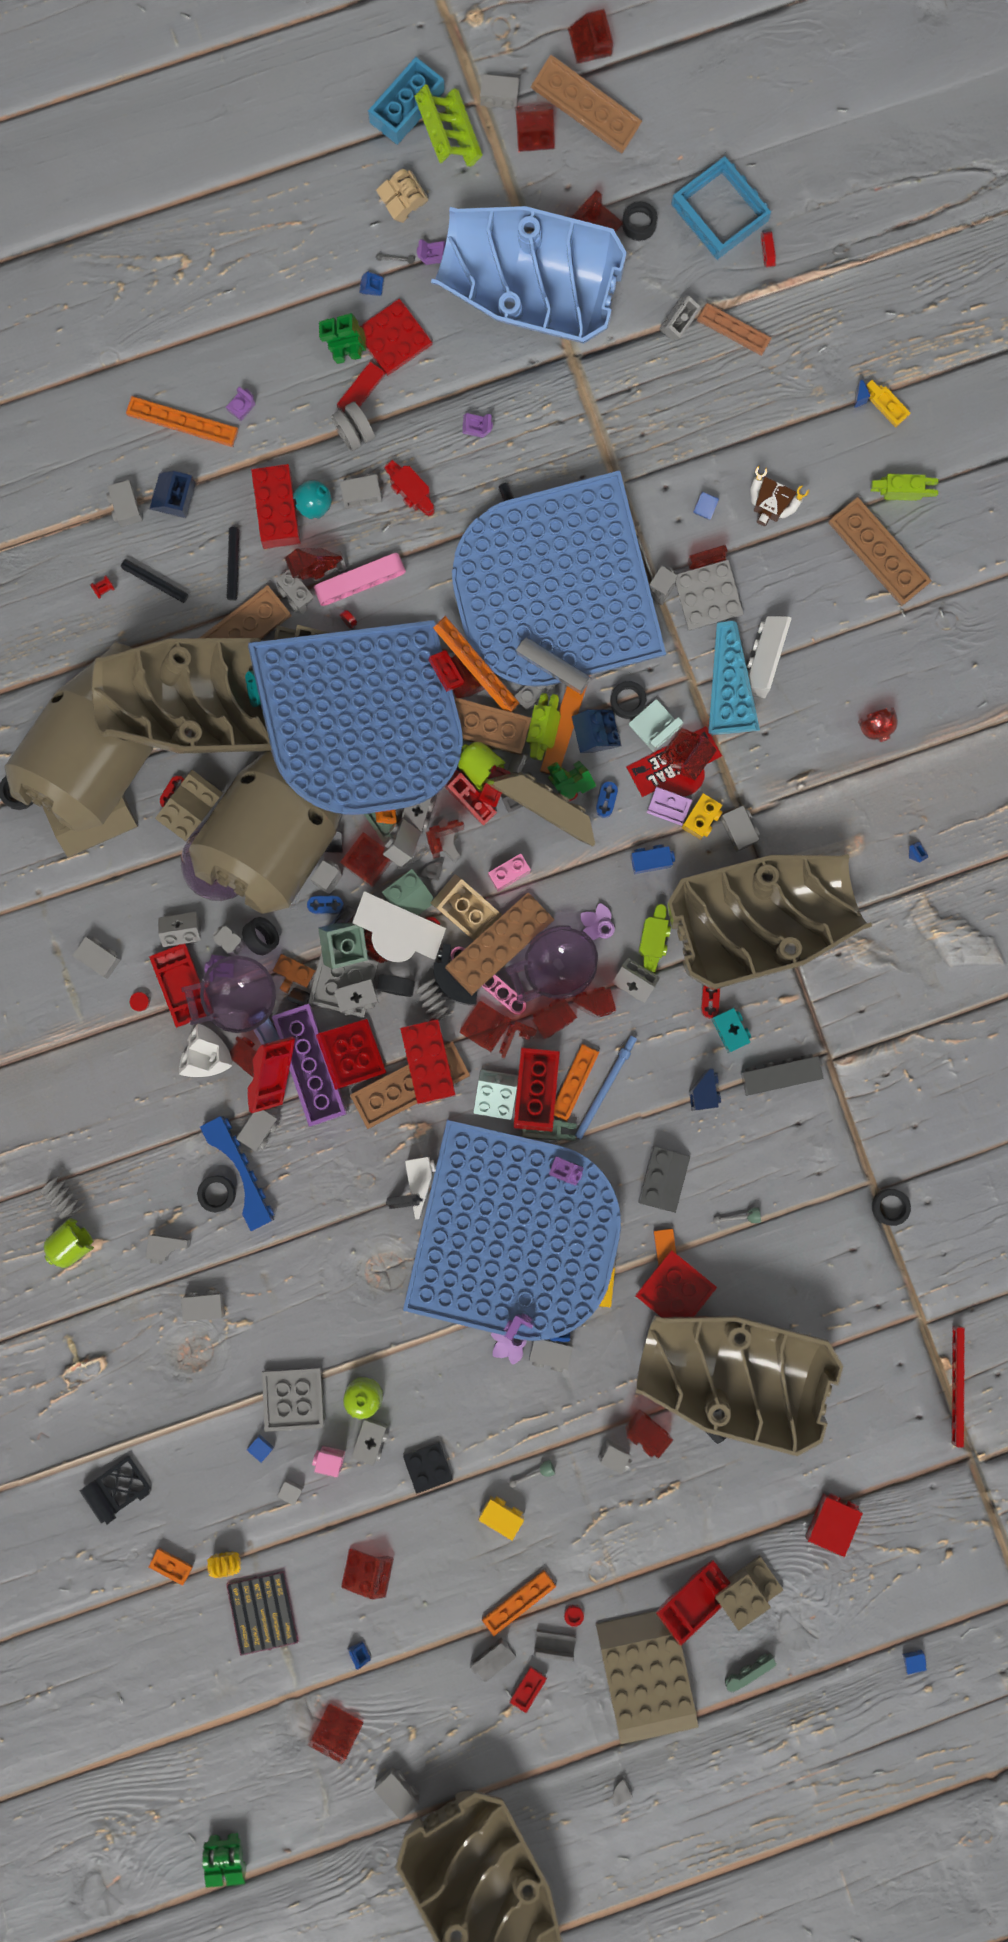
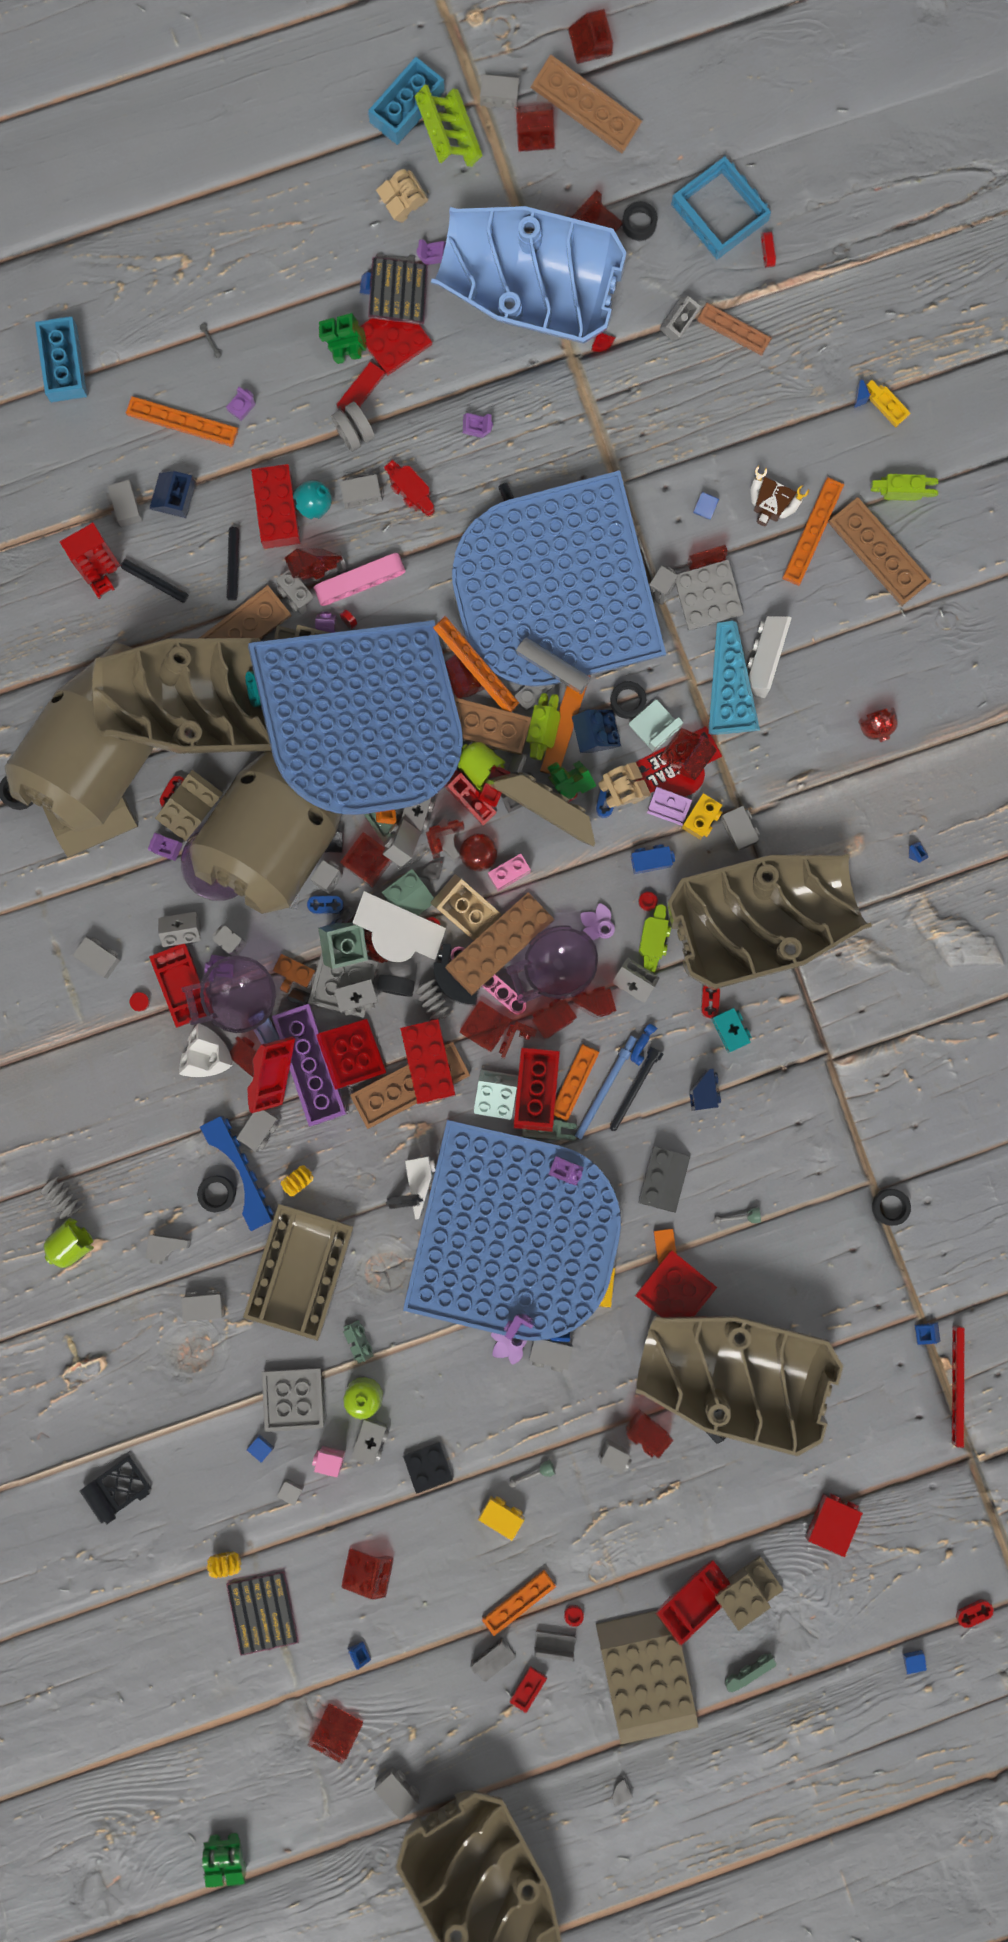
(61, 359): none -> dark azure brick
(90, 553): none -> red brick
(165, 846): none -> medium lavender bracket
(170, 1566): orange plate -> none
(203, 328): none -> dark grey hinge
(253, 942): black tyre -> none
(297, 1180): none -> yellow gear
(298, 1272): none -> dark tan slope
(325, 622): none -> medium lavender bracket
(362, 1349): none -> sand green hinge
(397, 290): none -> piece
(446, 670): red plate -> none
(478, 852): none -> clear red cylinder
(602, 342): none -> red tile
(624, 785): none -> tan hips
(641, 1043): none -> blue arm
(647, 901): none -> red tile
(653, 1056): none -> black piece
(781, 1076): dark grey brick -> none
(813, 531): none -> orange tile
(927, 1333): none -> blue slope
(976, 1618): none -> red beam

